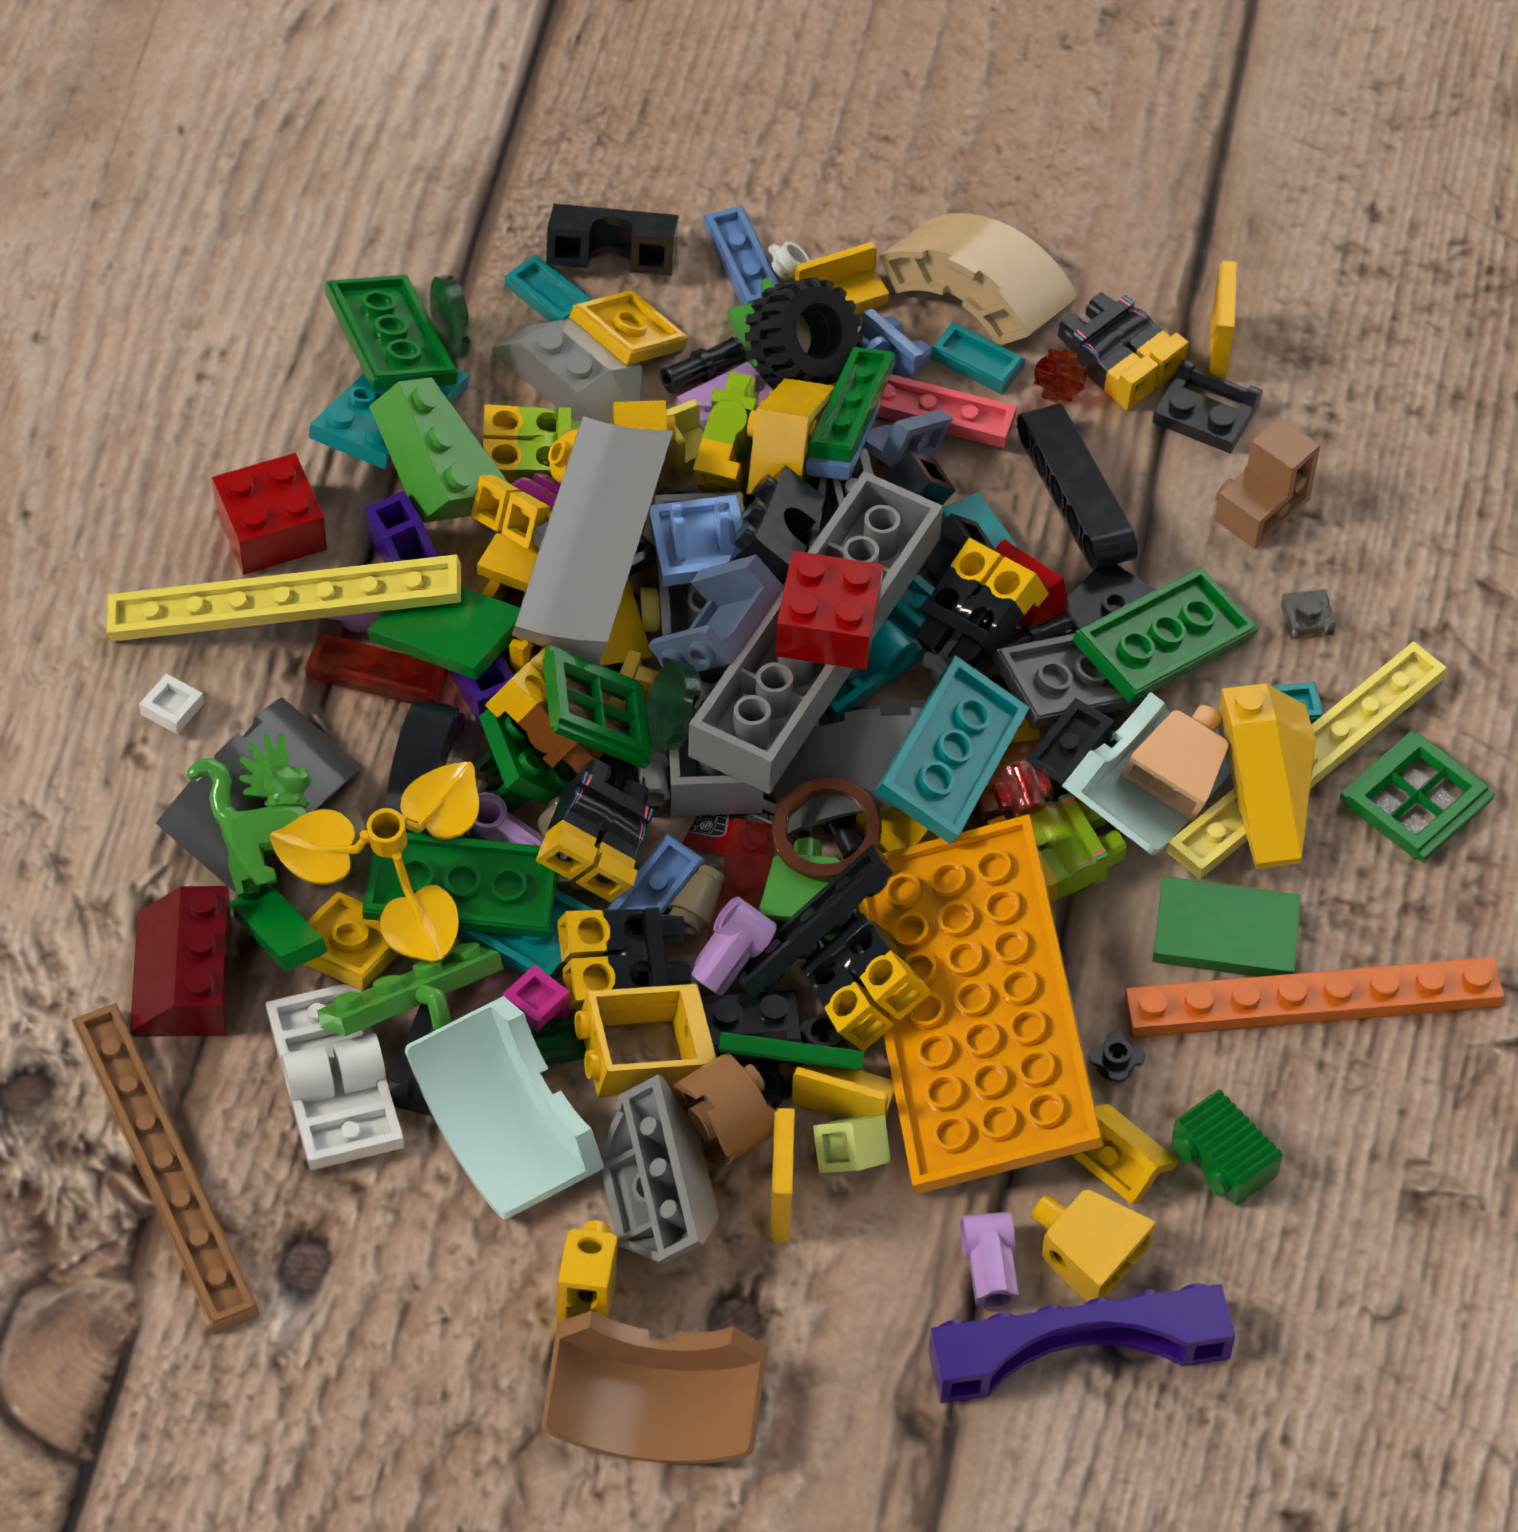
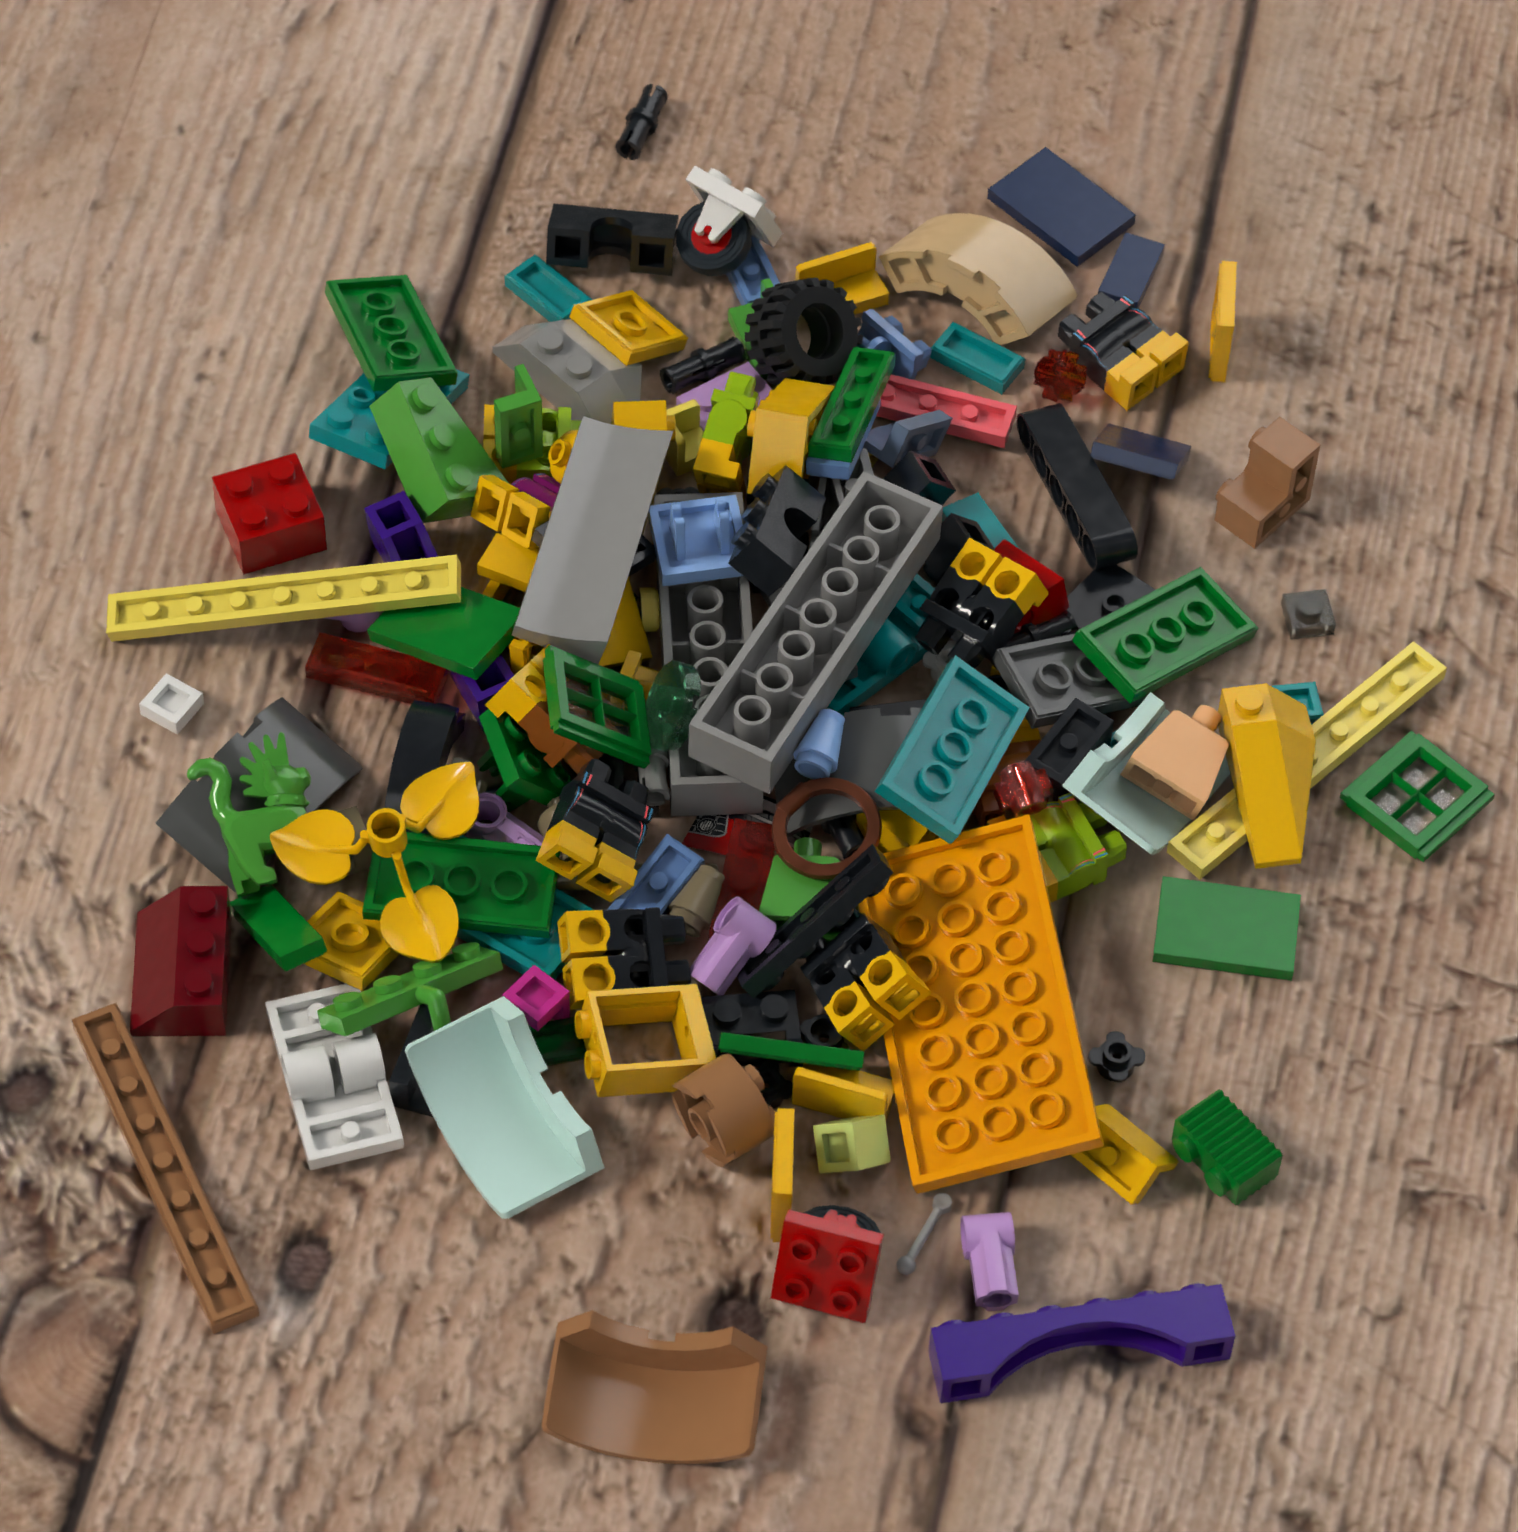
(449, 315): clear green tile -> none
(519, 422): none -> bright green panel
(587, 1264): yellow torso -> none
(641, 121): none -> black pin
(657, 1175): light grey wedge -> none
(718, 231): none -> plate
(736, 600): sand blue panel -> none
(786, 259): white plate -> none
(820, 747): none -> light blue cone
(828, 1261): none -> red plate
(829, 610): red brick -> none
(941, 1205): none -> light grey hinge
(1061, 206): none -> dark blue tile
(1092, 1241): yellow torso -> none
(1132, 268): none -> dark blue tile
(1140, 451): none -> dark blue tile
(1203, 416): black plate -> none
(1313, 997): orange plate -> none

